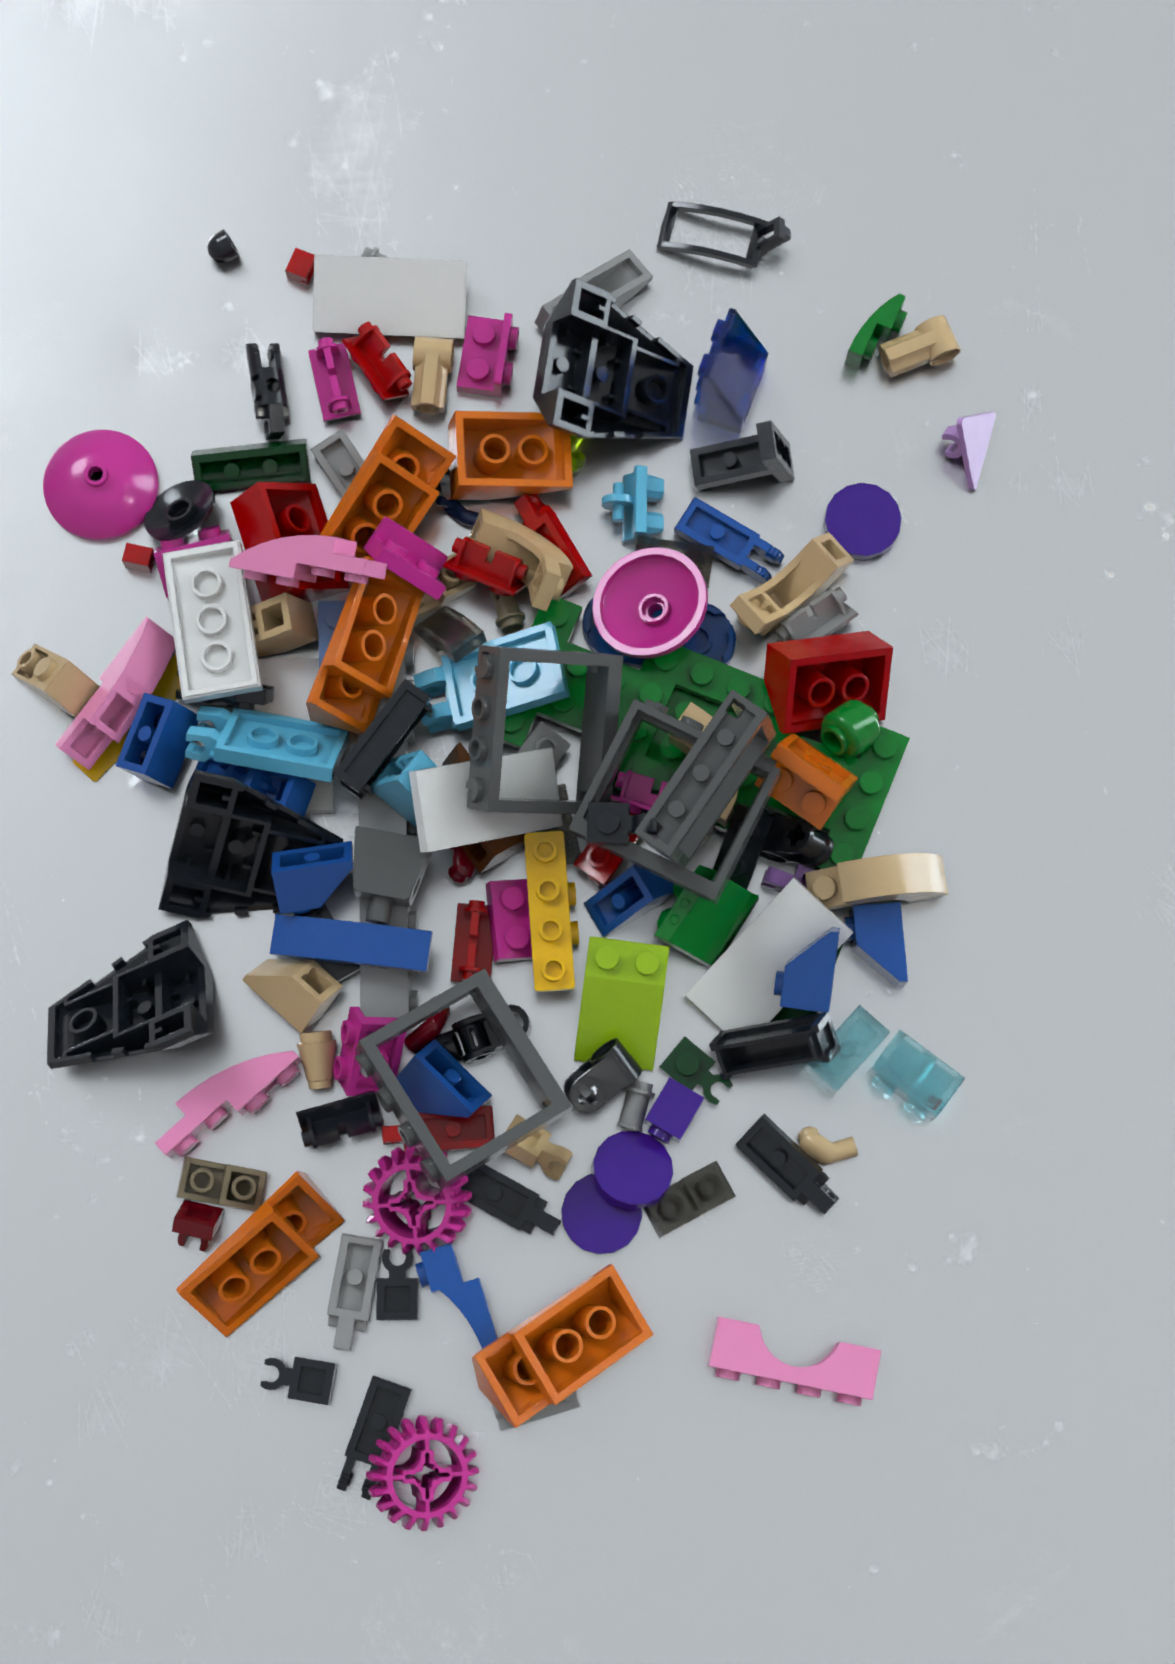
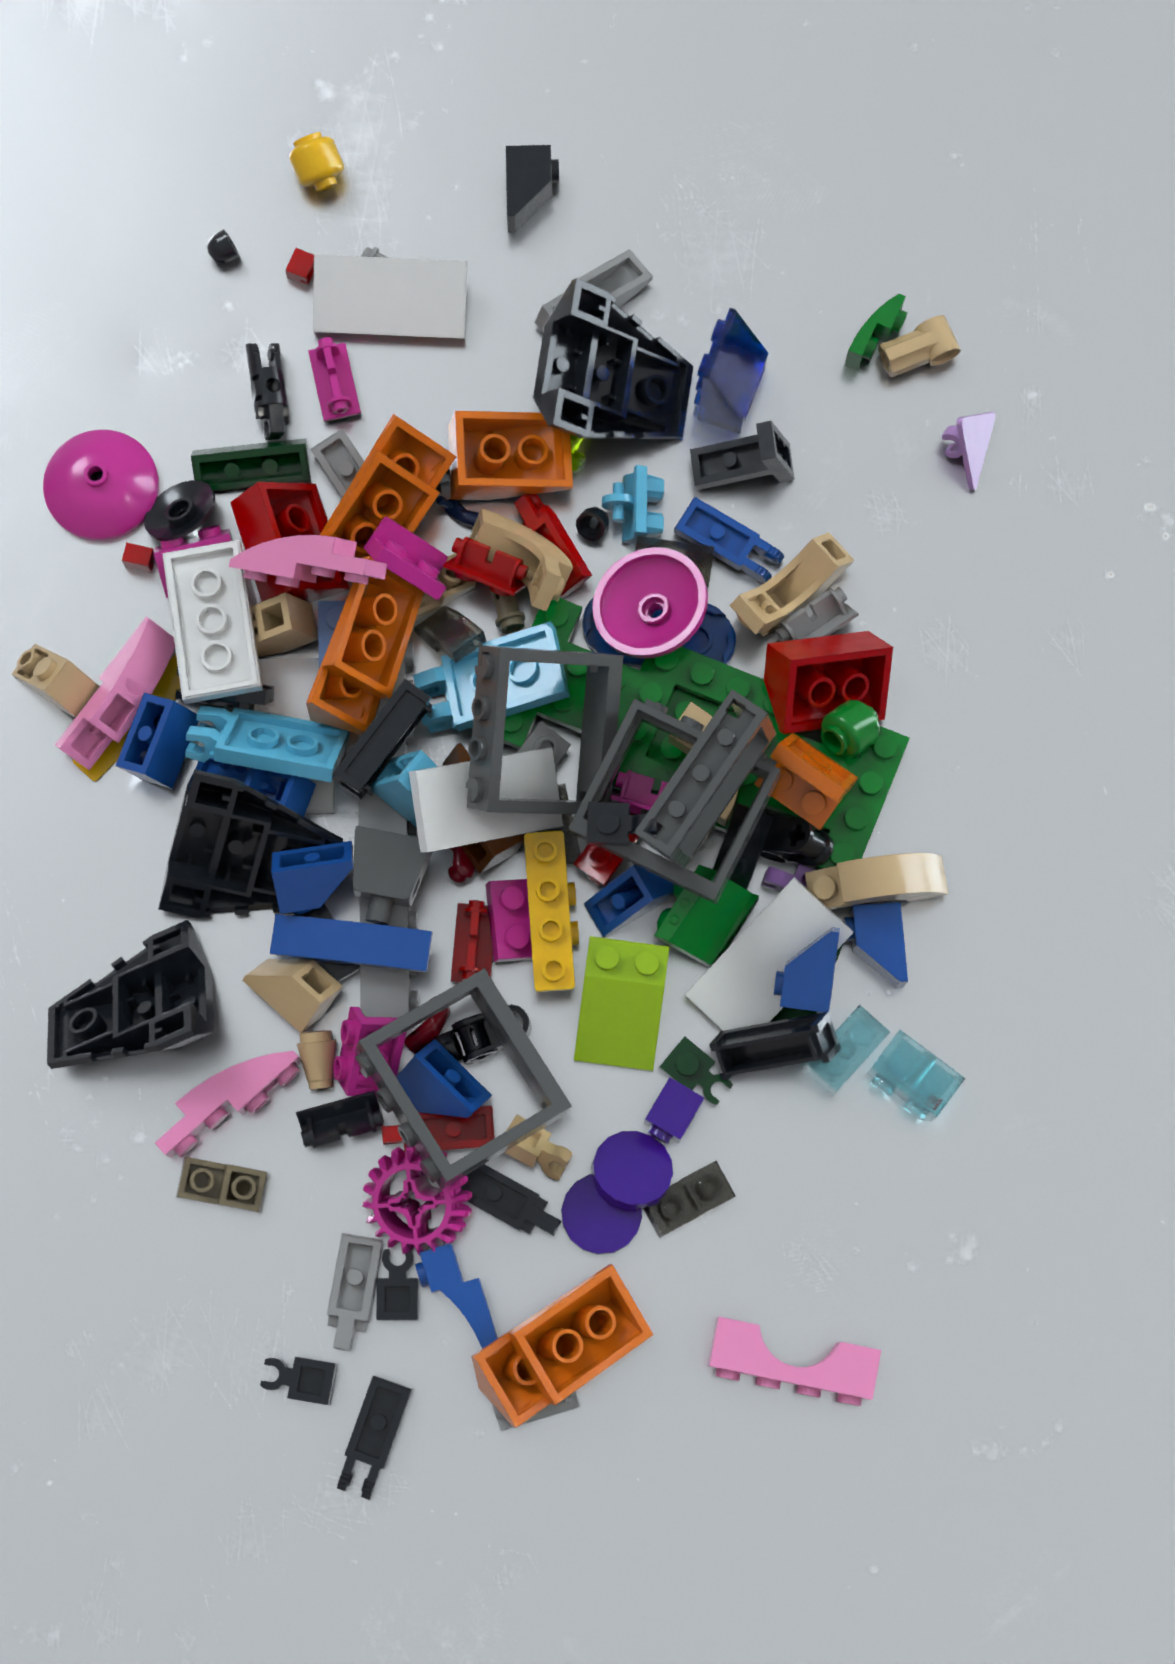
(197, 1221): dark red tile -> none
(262, 1254): orange slope -> none
(316, 161): none -> yellow head
(388, 375): red hinge -> none
(422, 1490): dark pink gear -> none
(431, 364): tan piece -> none
(485, 355): dark pink bracket -> none
(528, 181): none -> black slope
(586, 517): none -> black hinge
(605, 1075): black piece -> none
(635, 1105): light grey pin -> none
(757, 242): black sword -> none
(787, 1164): black hinge -> none
(822, 1149): tan arm -> none
(863, 520): dark purple tile -> none

